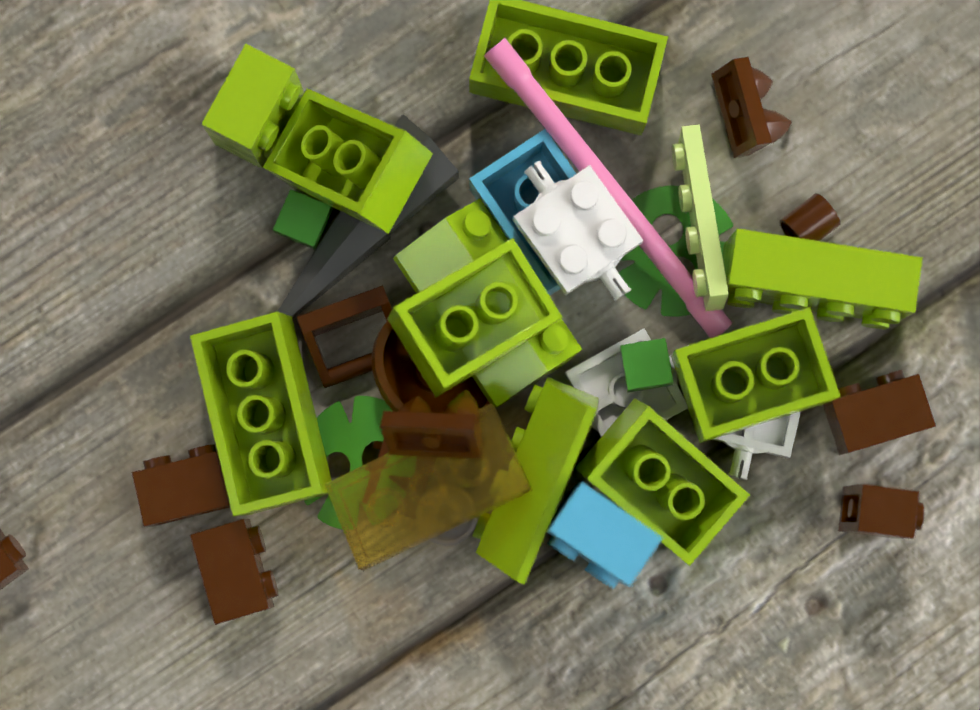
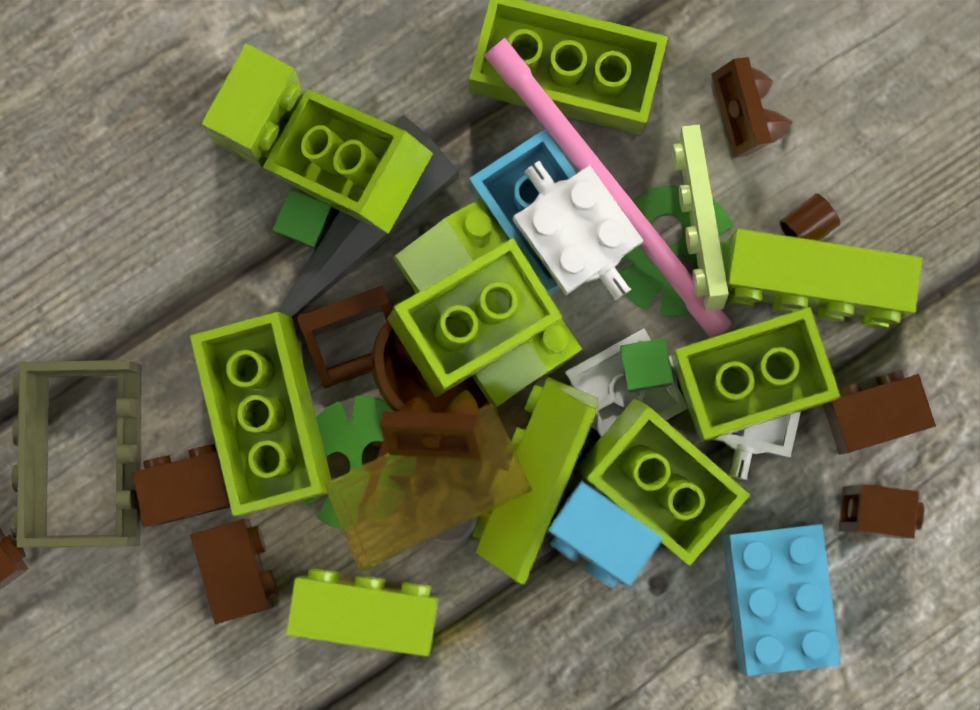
(31, 437): none -> olive window
(363, 612): none -> lime brick
(781, 600): none -> medium azure brick

